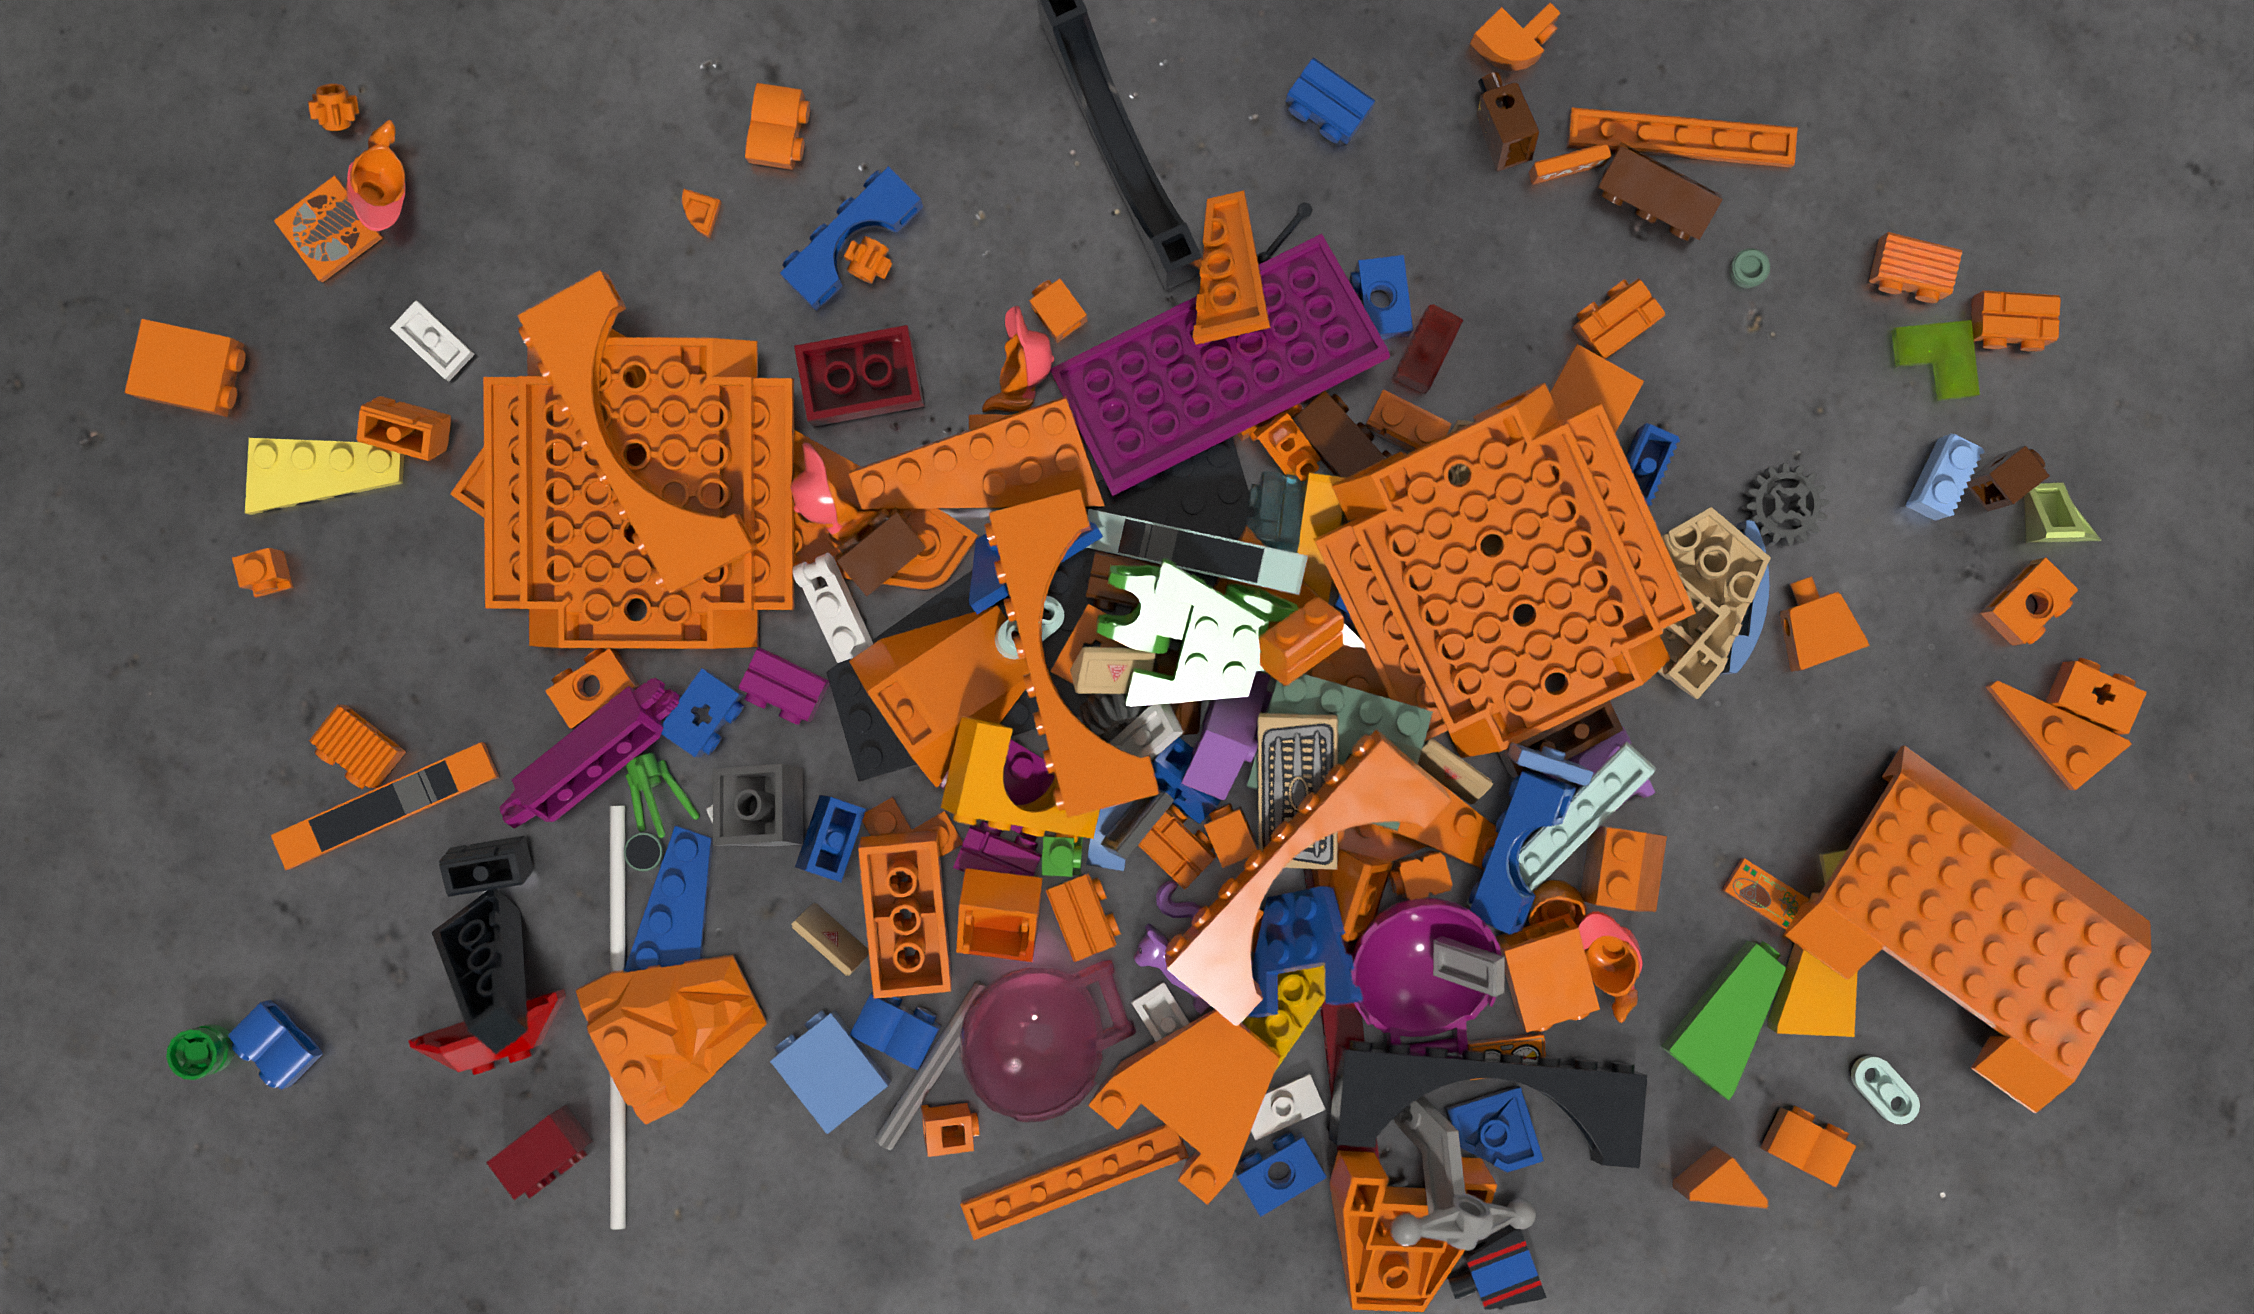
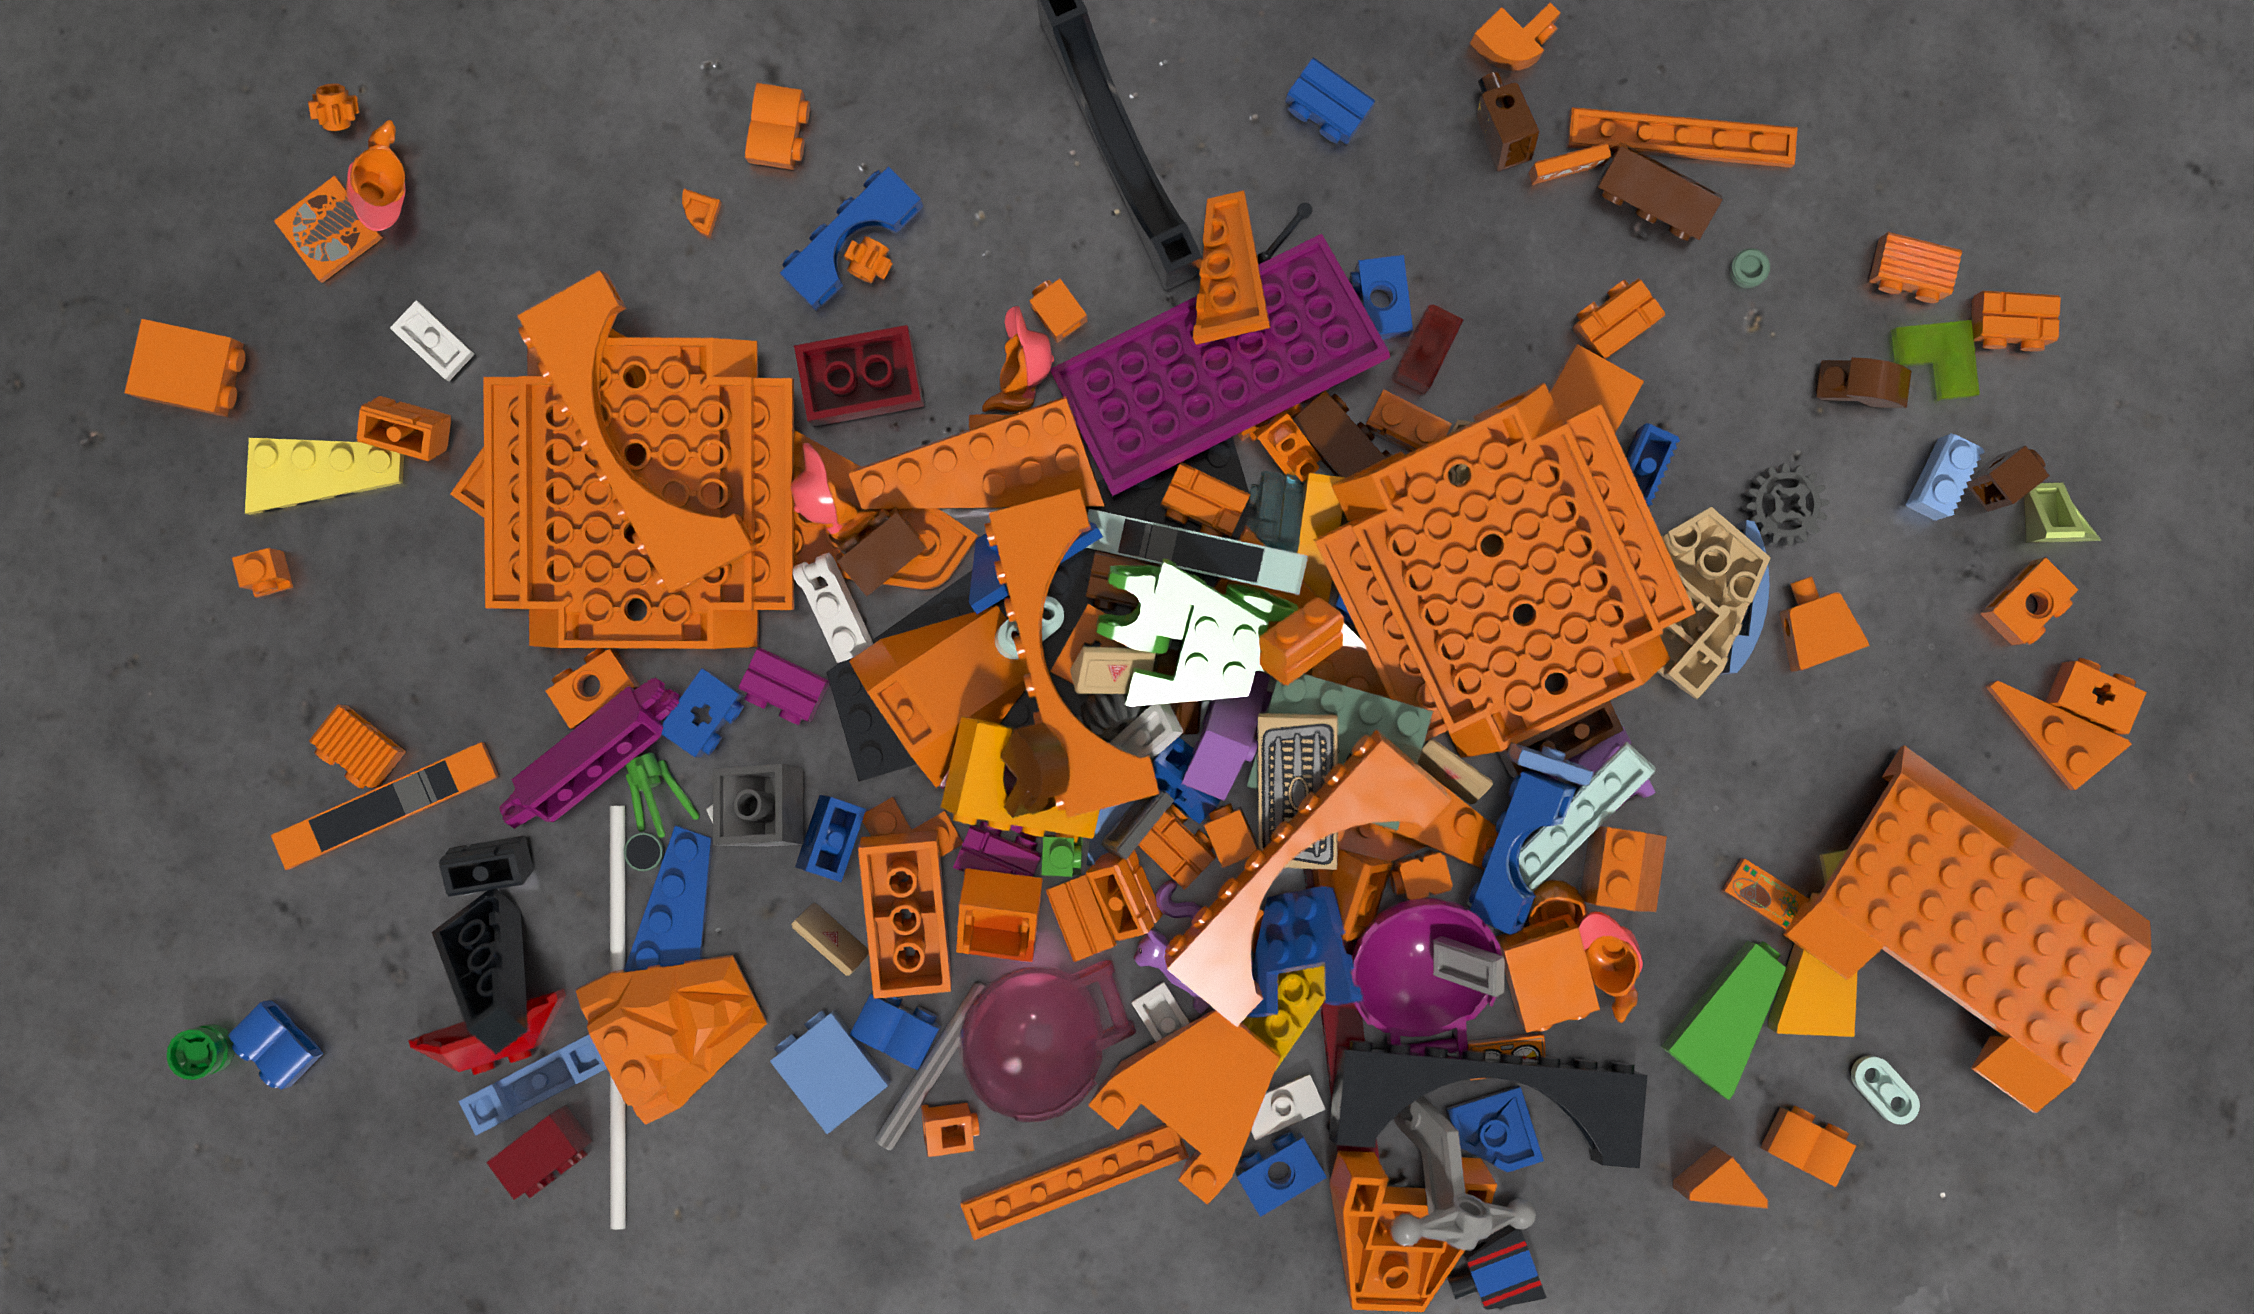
(532, 1085): none -> medium blue slope
(1039, 765): none -> reddish brown brick
(1124, 895): none -> orange brick
(1204, 501): none -> orange brick
(1865, 380): none -> reddish brown brick

